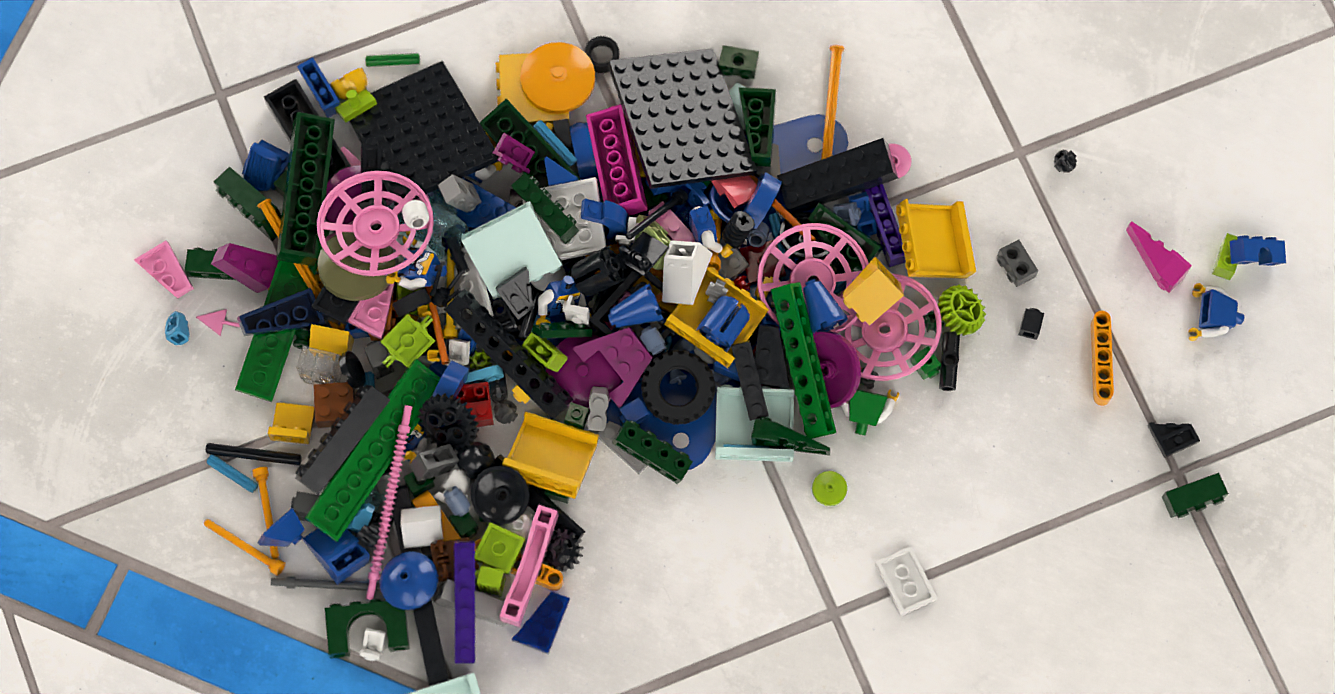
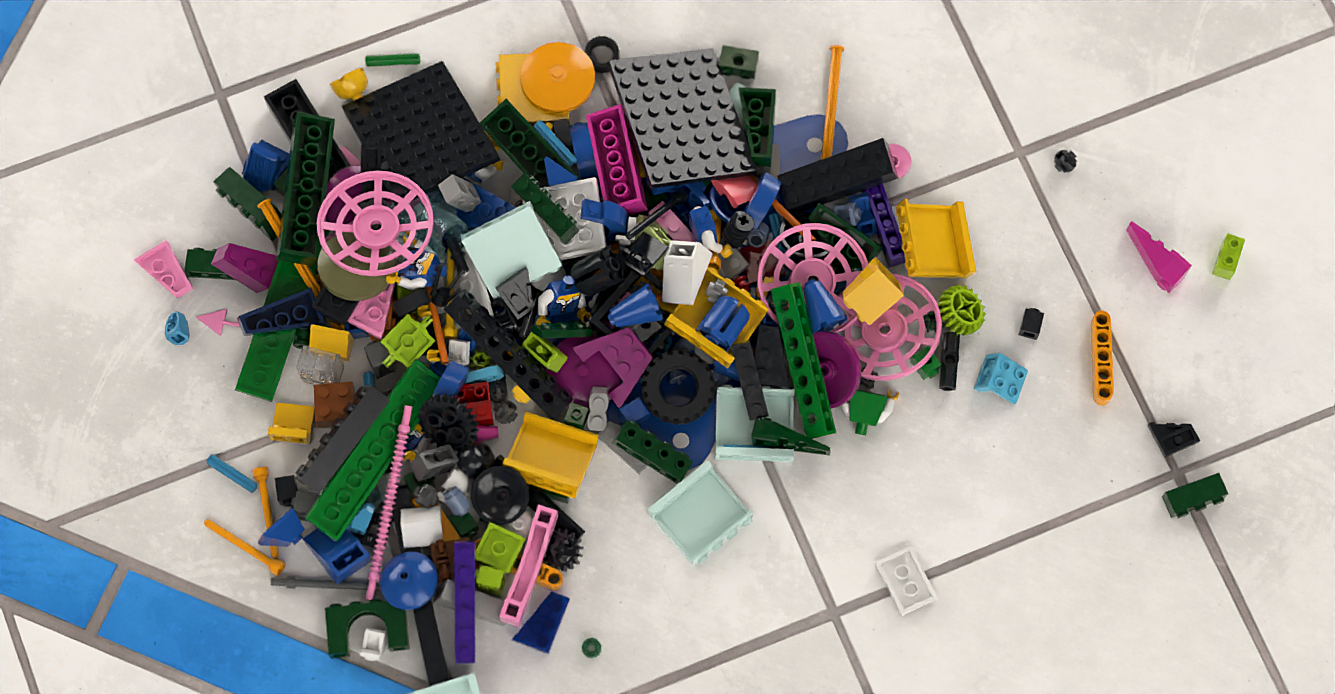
(253, 454): black axle -> none
(286, 489): none -> black brick
(319, 87): blue brick -> none
(353, 369): black tile -> none
(355, 104): lime tile -> none
(368, 536): black gear -> none
(415, 214): white head -> none
(425, 496): none -> dark grey gear
(486, 433): none -> dark pink cone
(514, 153): magenta bracket -> none
(575, 313): white bracket -> none
(591, 641): none -> clear green plate
(653, 340): sand blue brick -> none
(700, 514): none -> light aqua panel
(829, 488): lime piece -> none
(1001, 377): none -> medium azure bracket
(1021, 262): dark grey brick -> none
(1217, 312): blue torso -> none
(1265, 251): blue arch -> none

